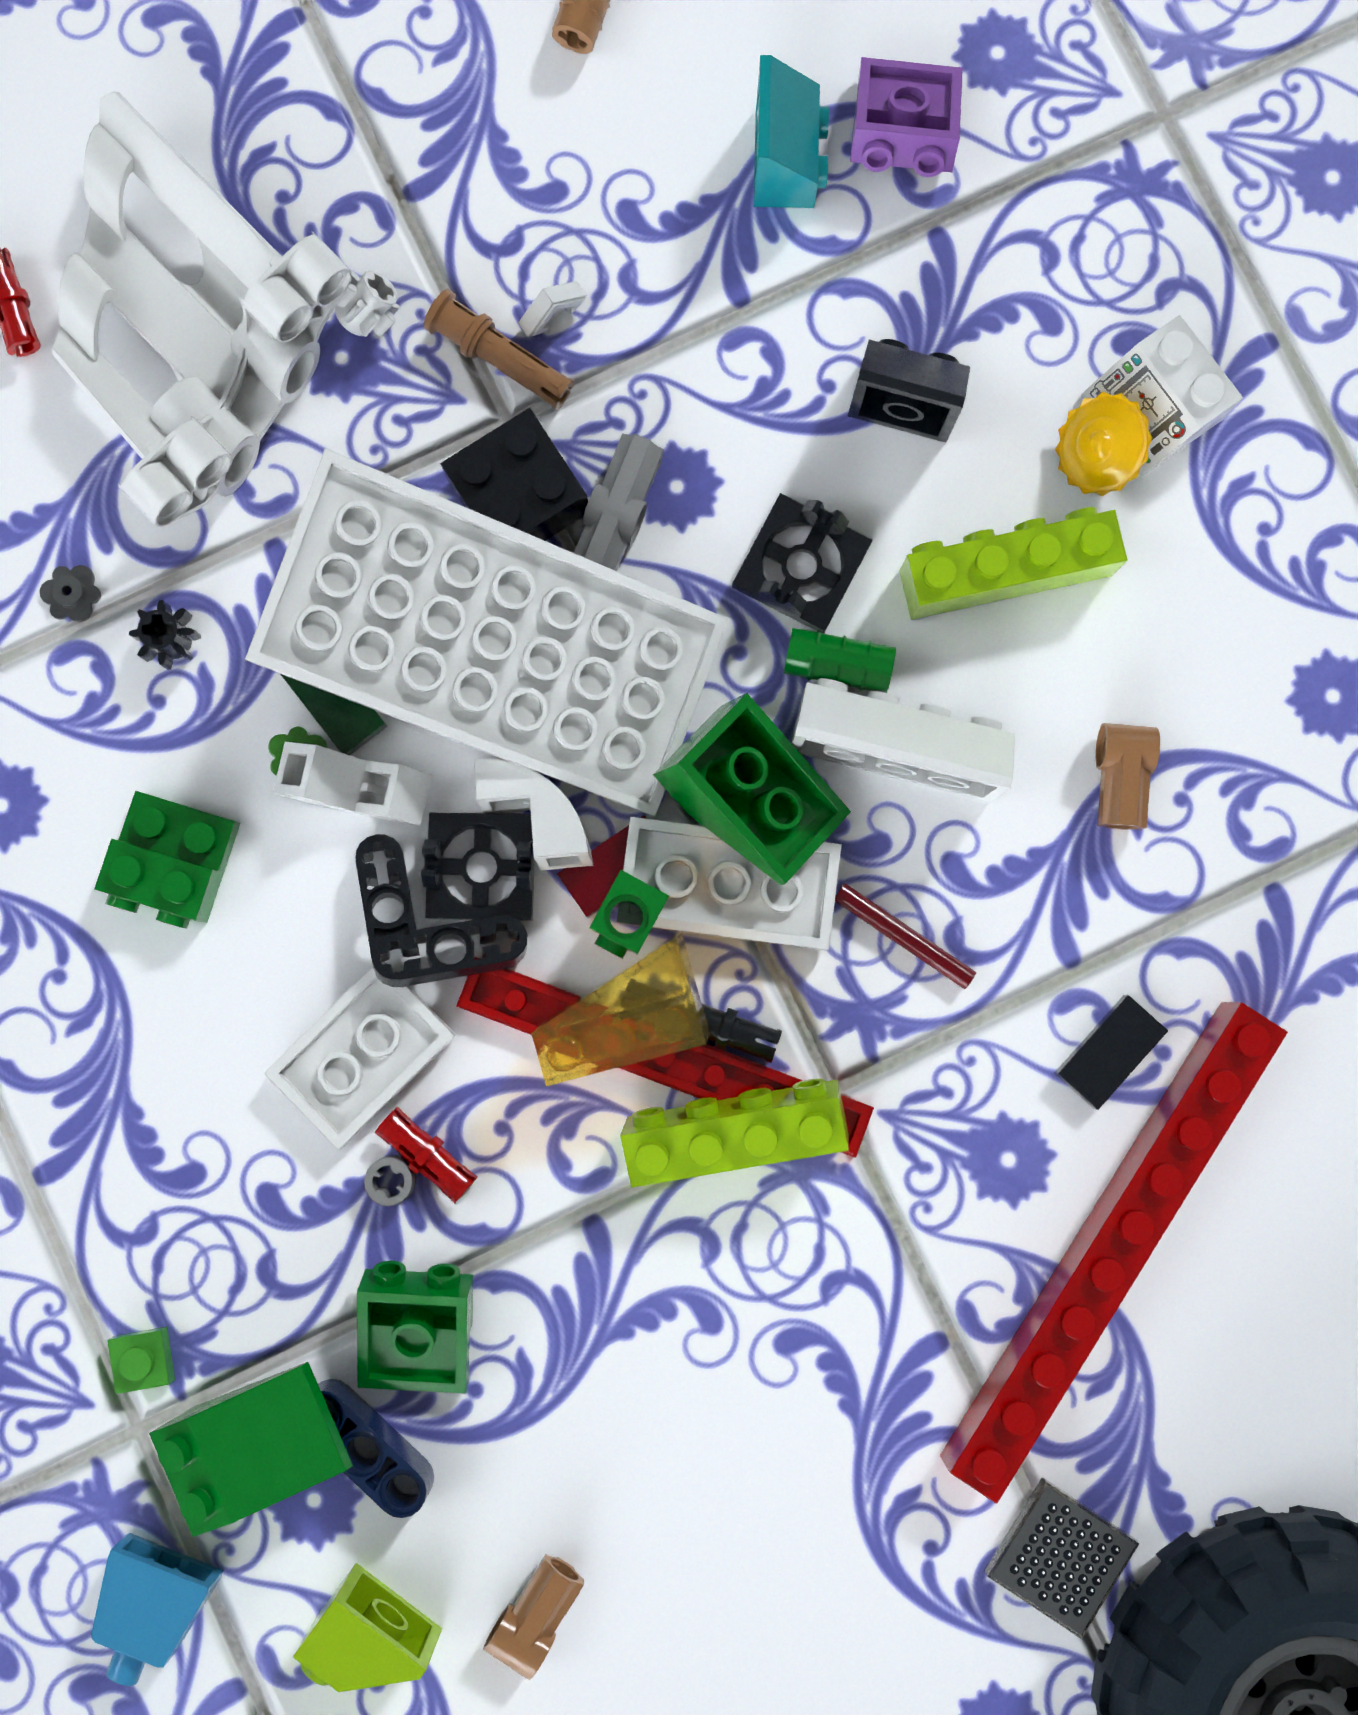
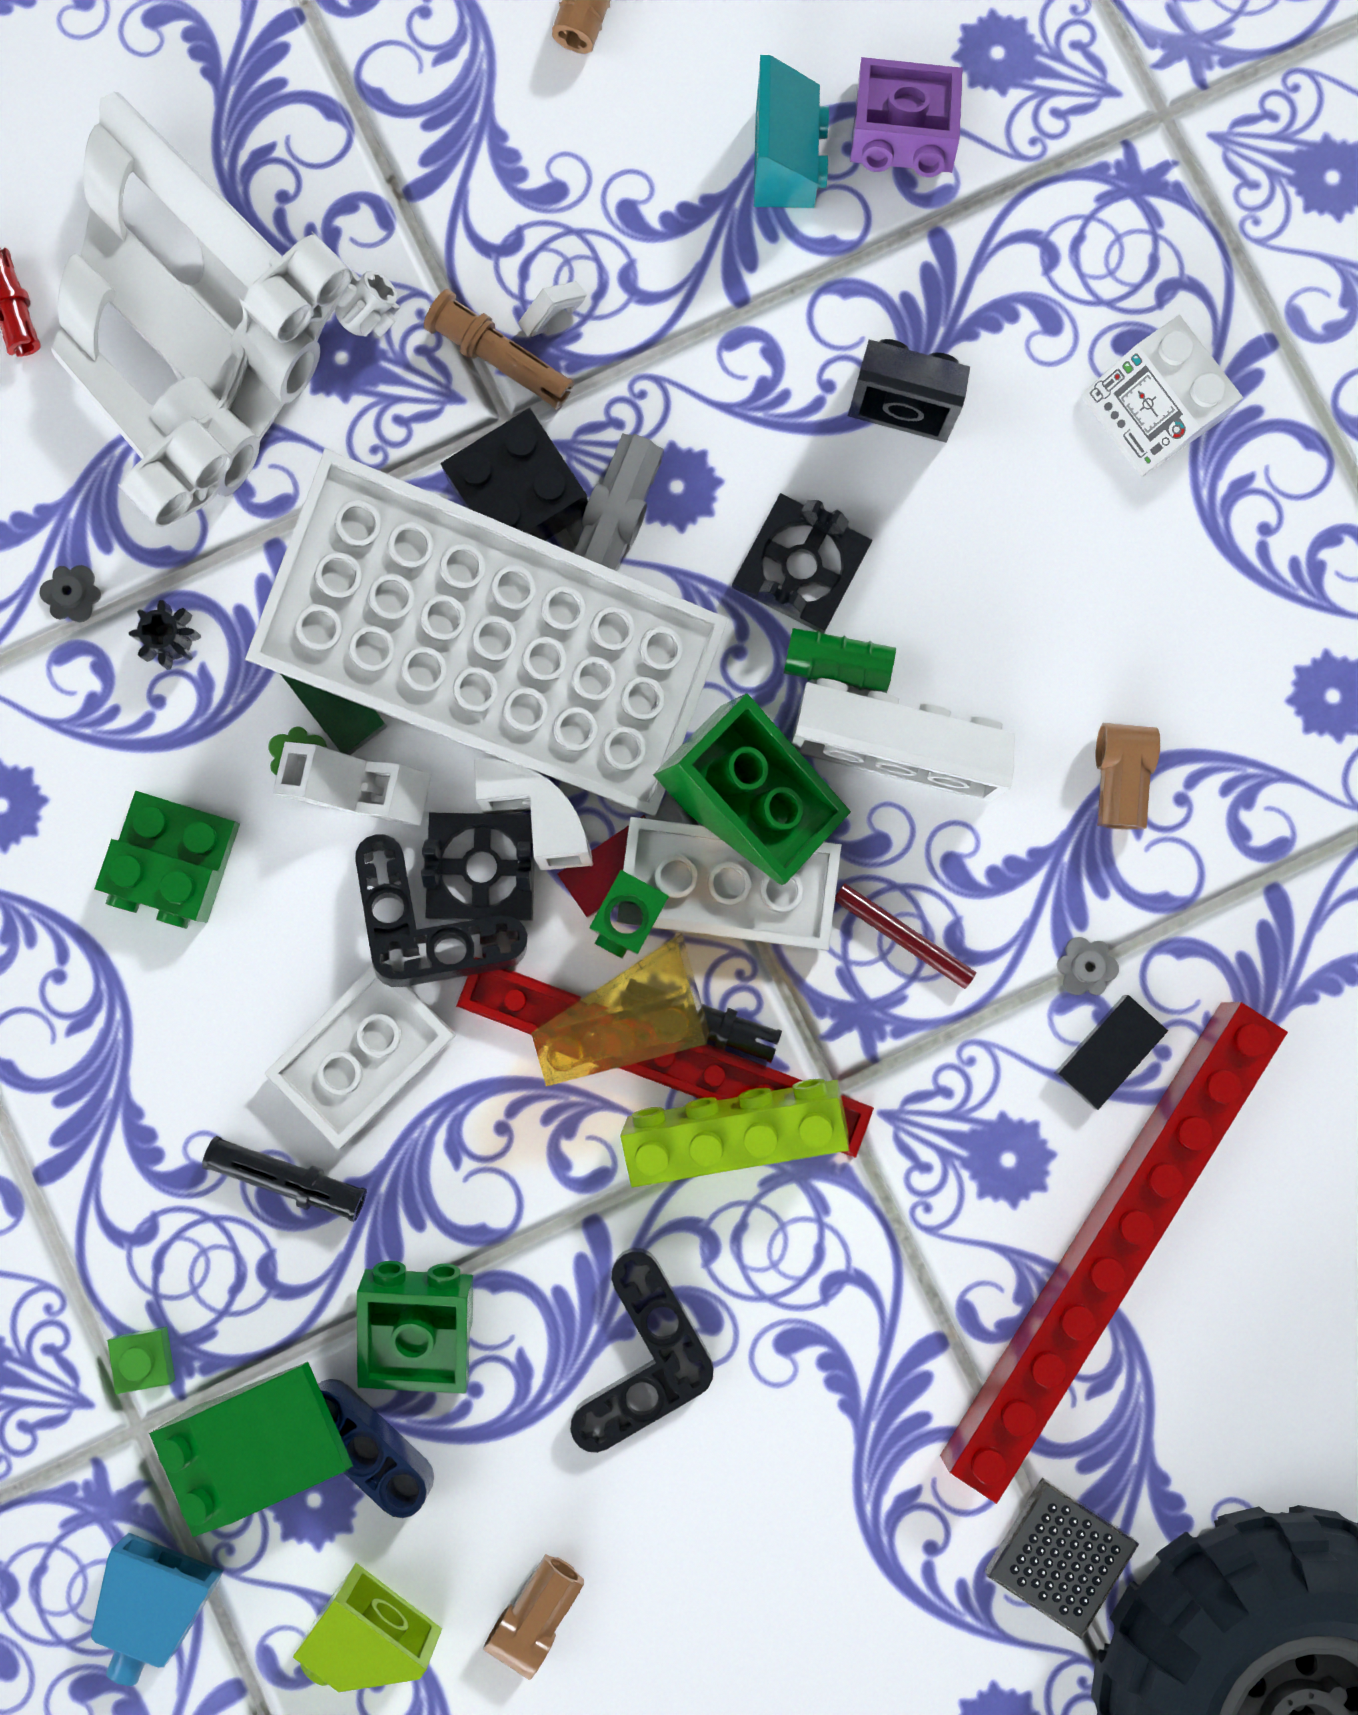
(304, 1185): none -> black pin
(382, 1195): light grey bush -> none
(425, 1154): red pin -> none
(658, 1372): none -> black beam
(1013, 563): lime brick -> none
(1077, 978): none -> light grey plant
(1103, 443): yellow piece -> none

